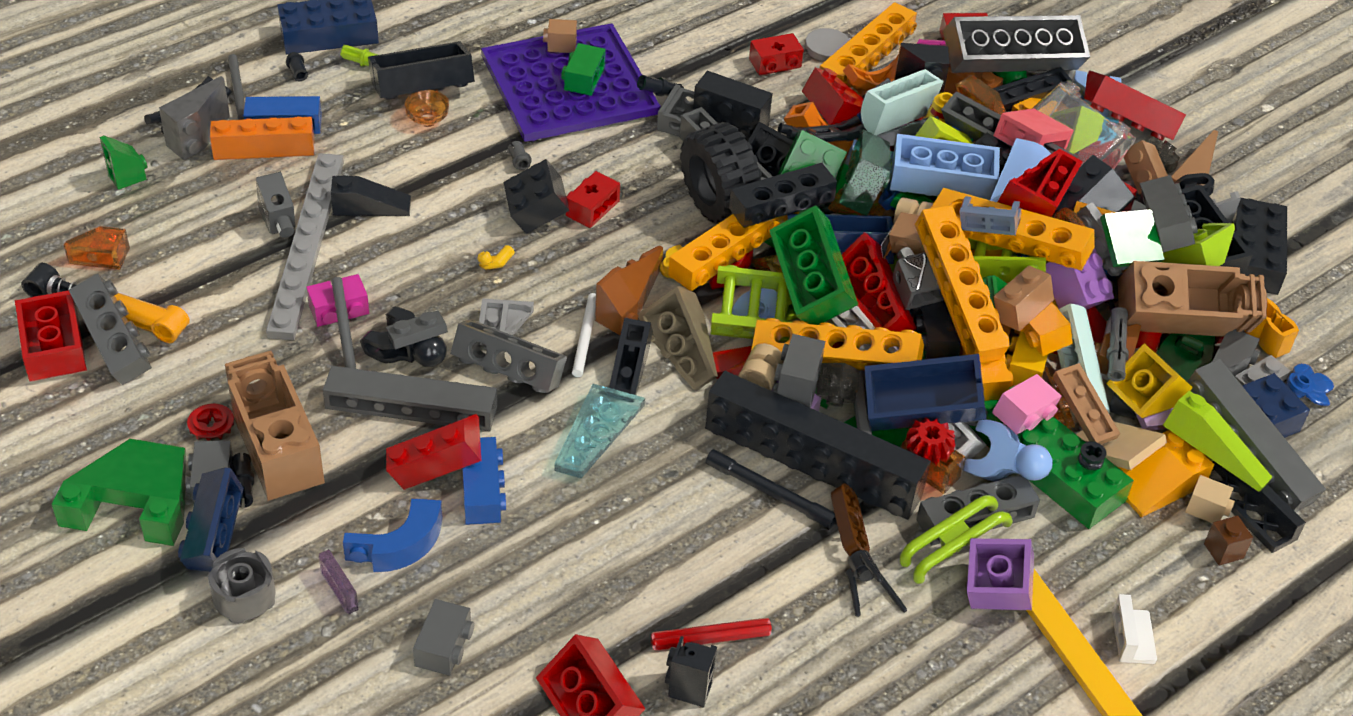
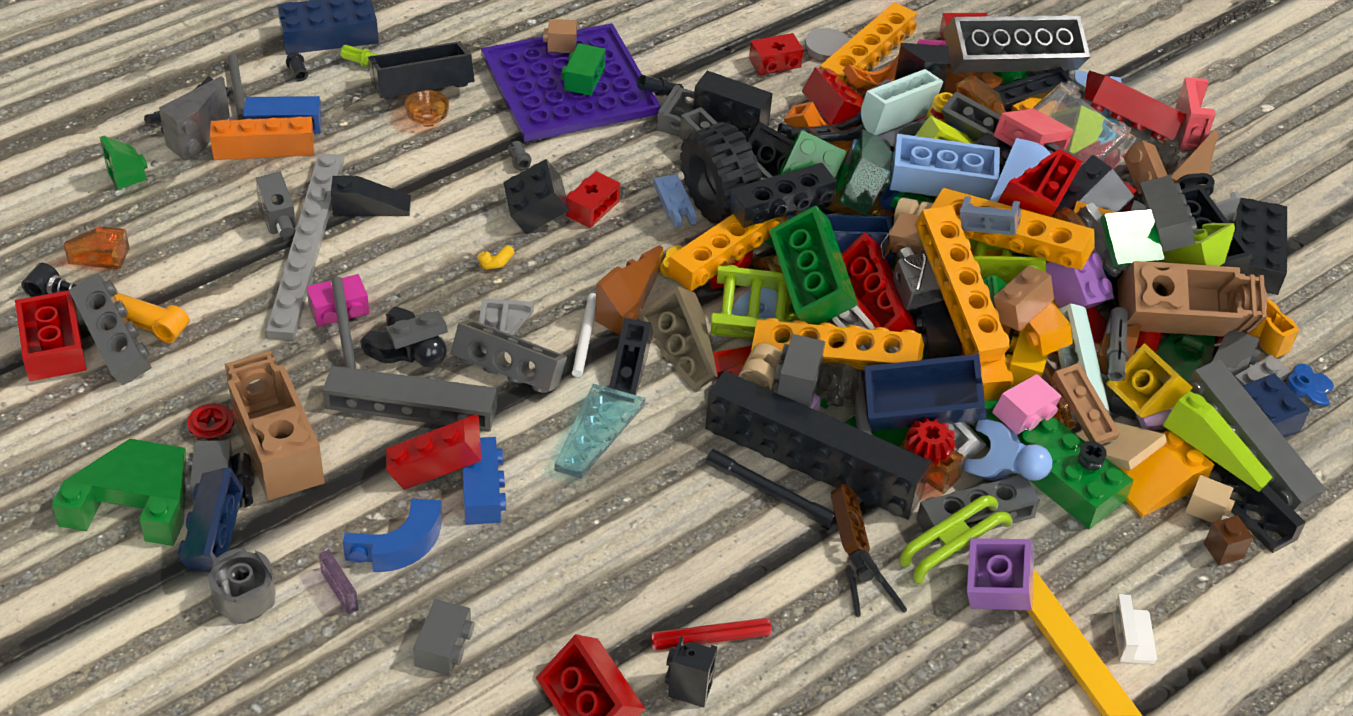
(674, 199): none -> light blue hinge
(1198, 120): none -> coral panel

